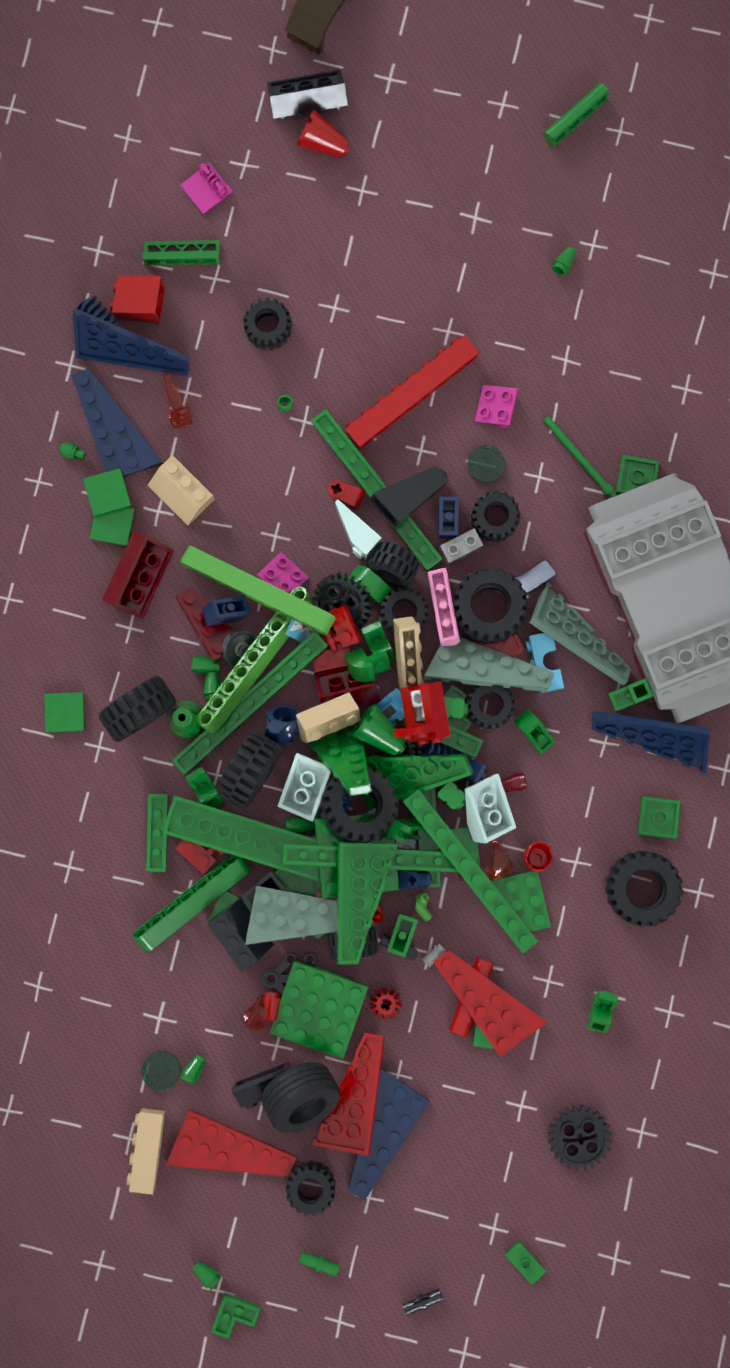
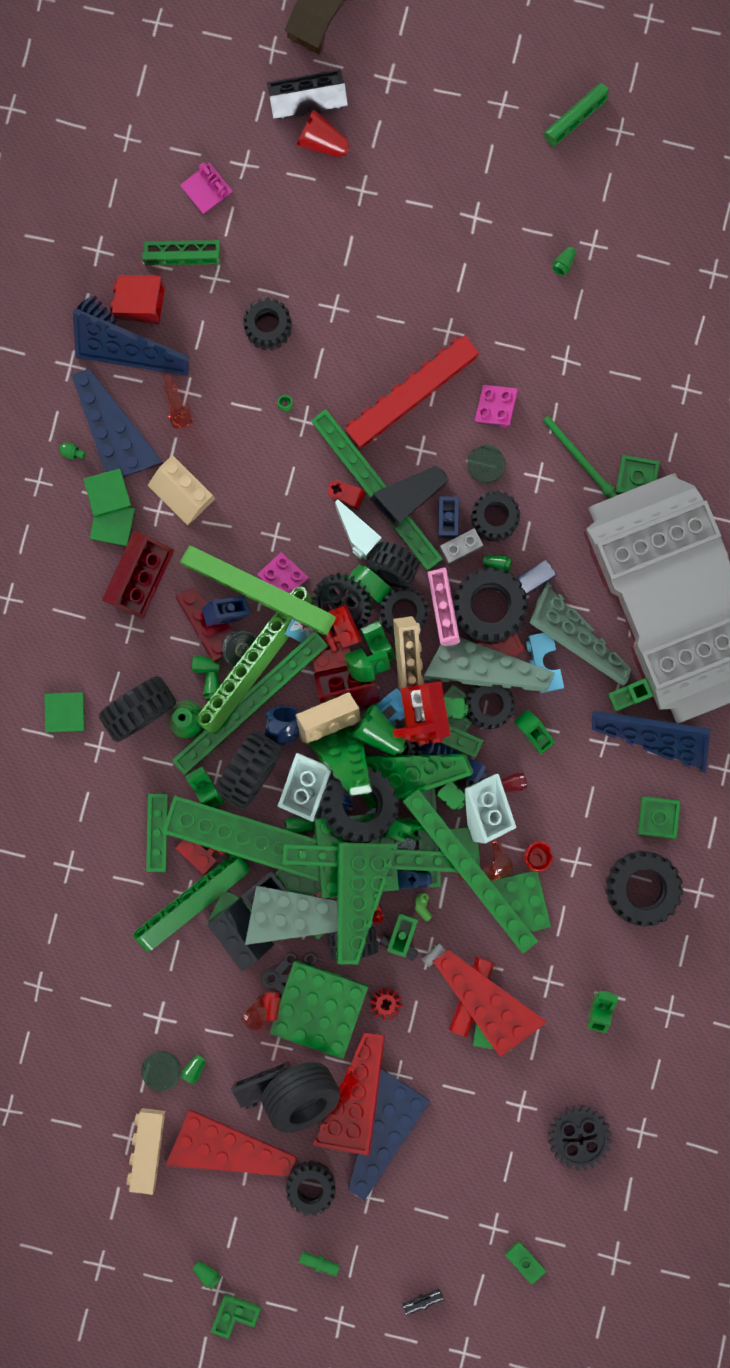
(498, 562): none -> green cone

